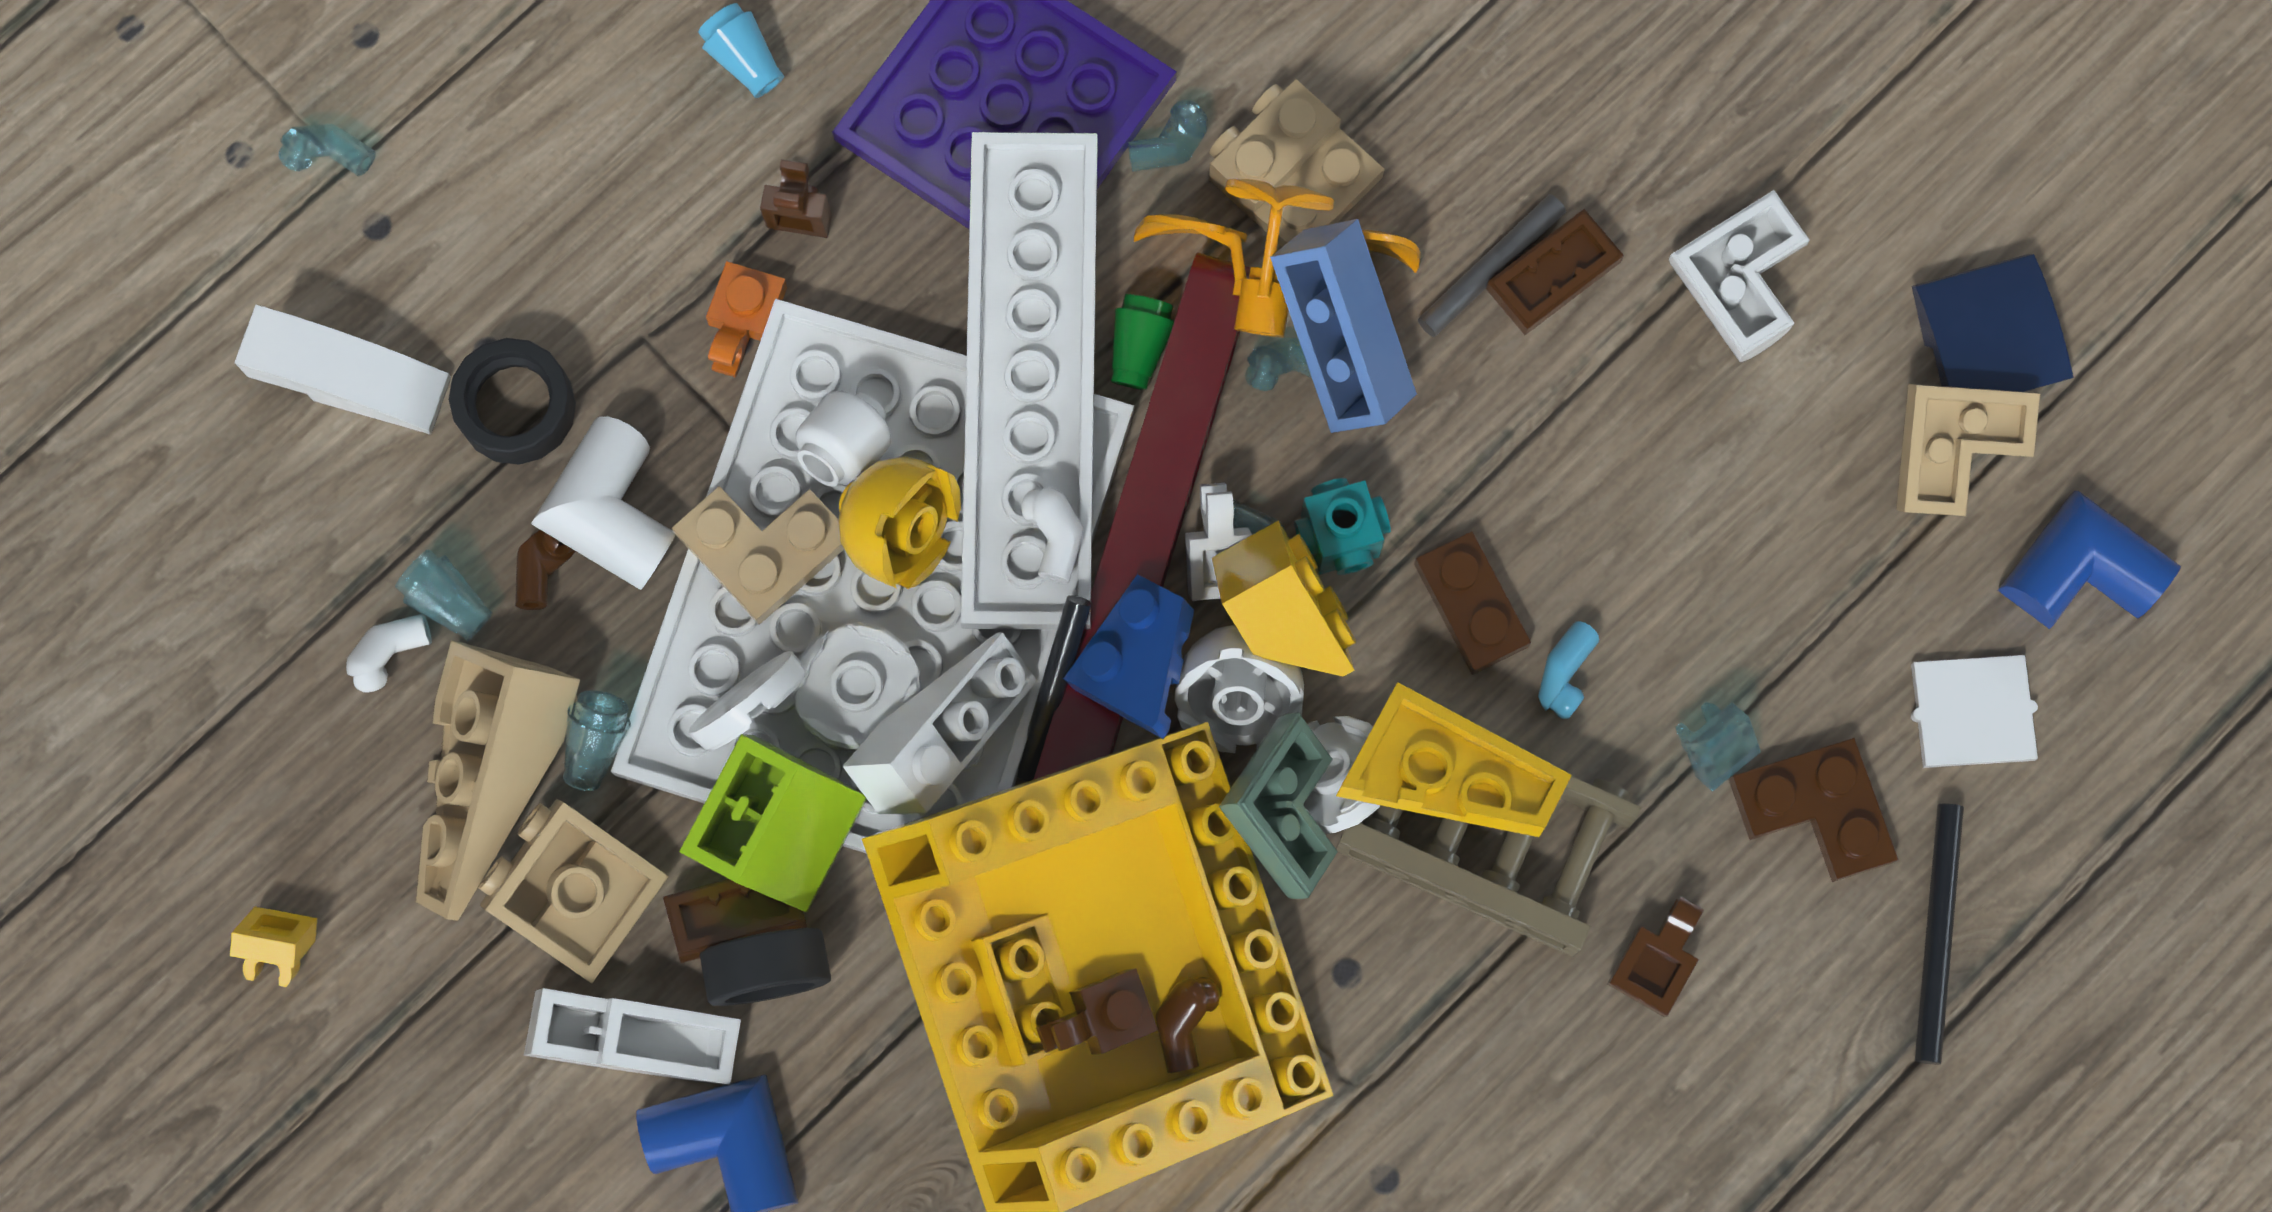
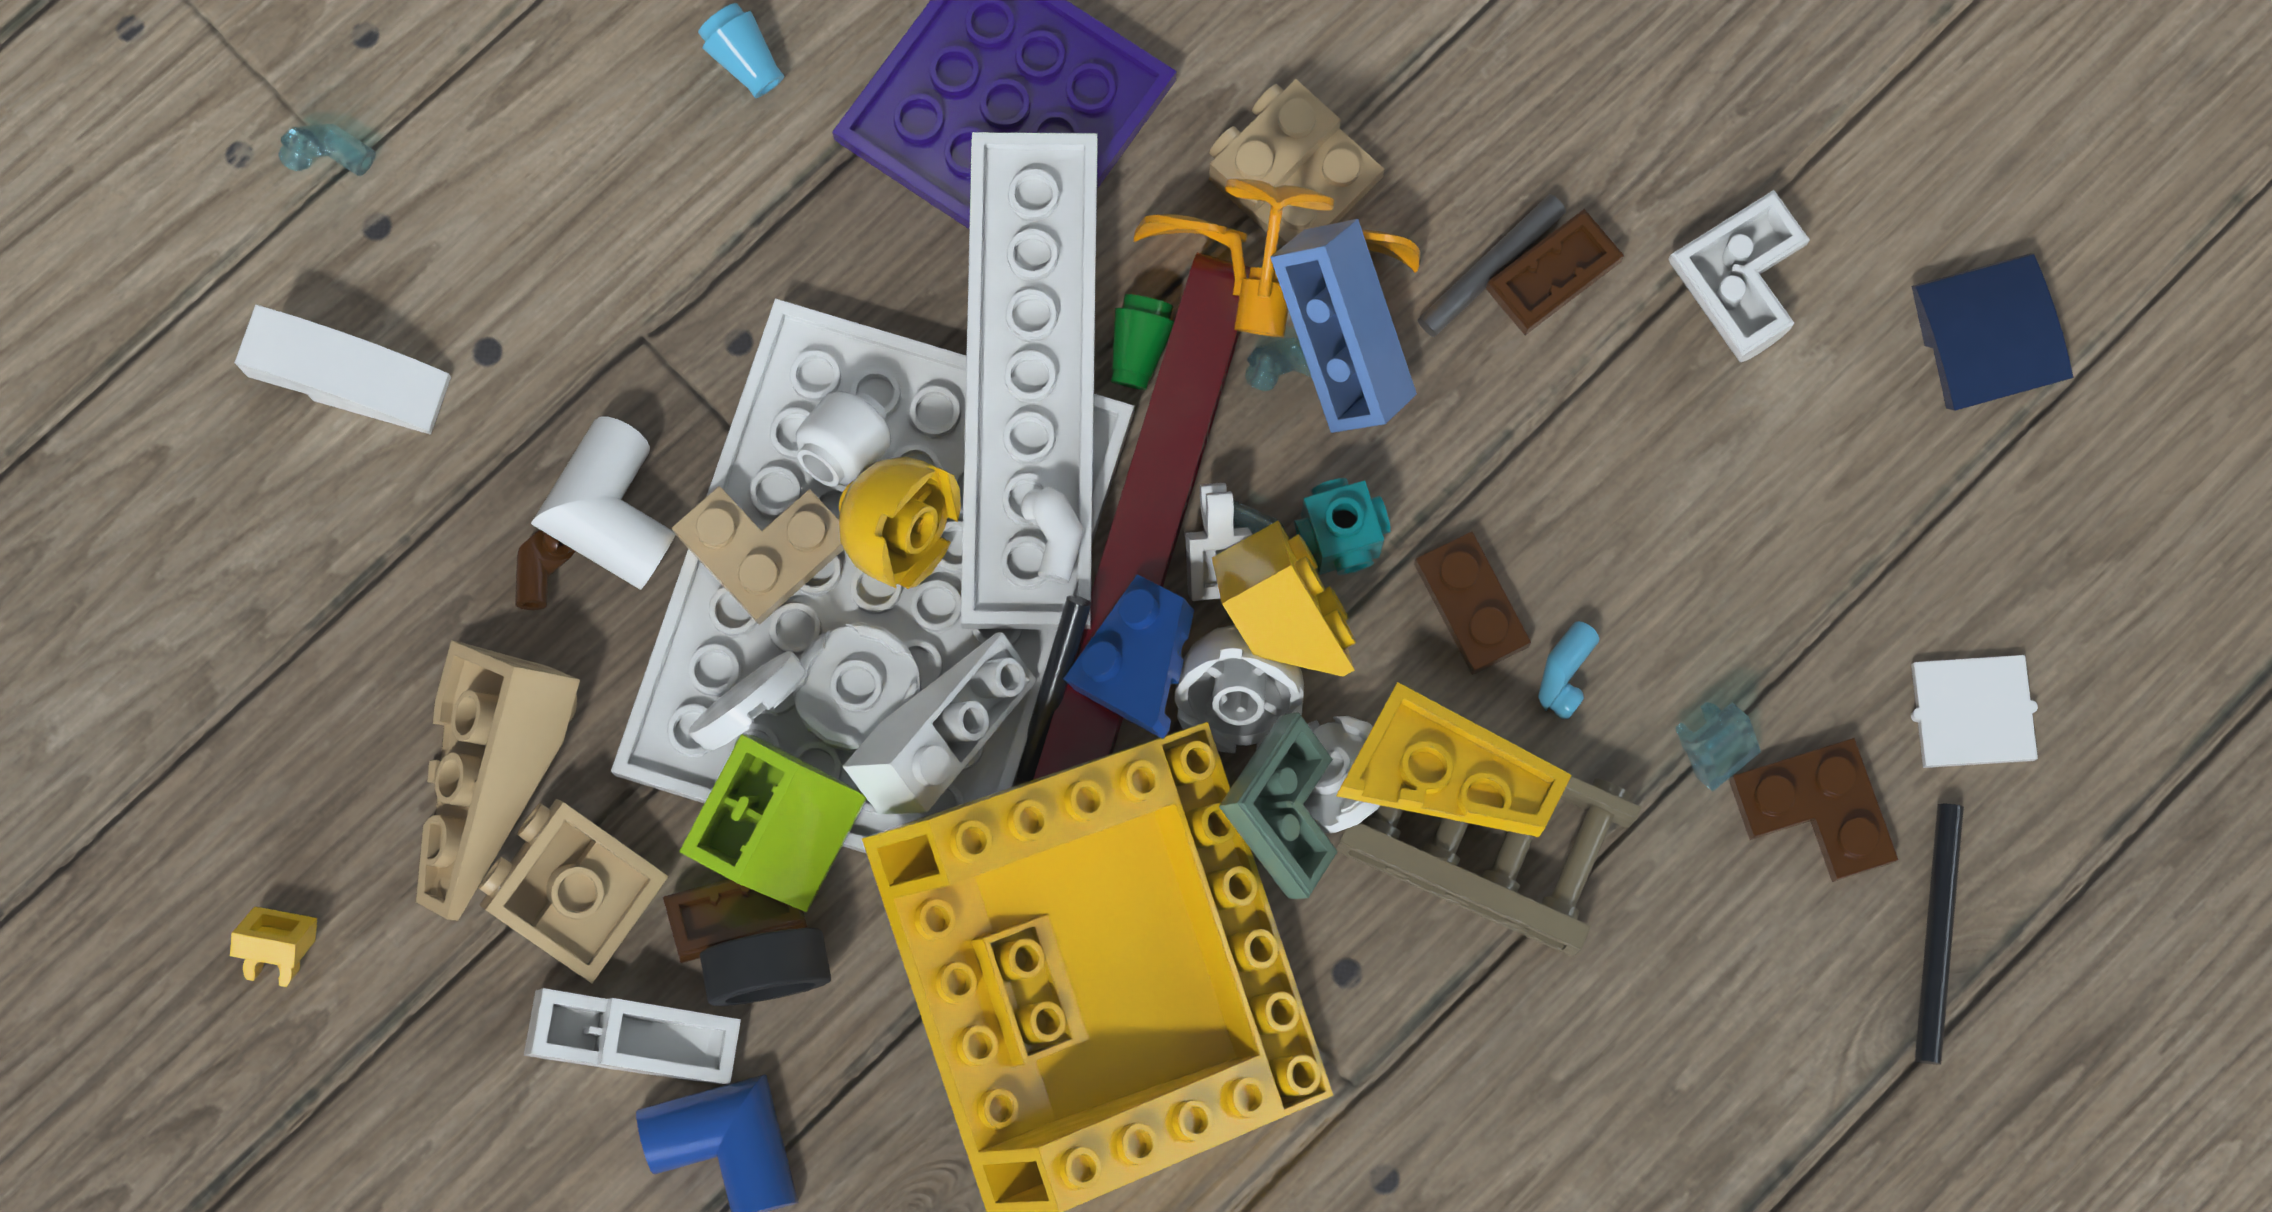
(379, 644): white arm -> none
(442, 594): clear light blue cone -> none
(485, 363): black tyre -> none
(593, 737): clear light blue cone -> none
(740, 312): orange plate -> none
(796, 204): reddish brown plate -> none
(1105, 1016): reddish brown plate -> none
(1175, 143): clear light blue arm -> none
(1179, 1017): reddish brown arm -> none
(1655, 965): reddish brown plate -> none
(1944, 431): tan plate -> none
(2090, 547): blue brick -> none

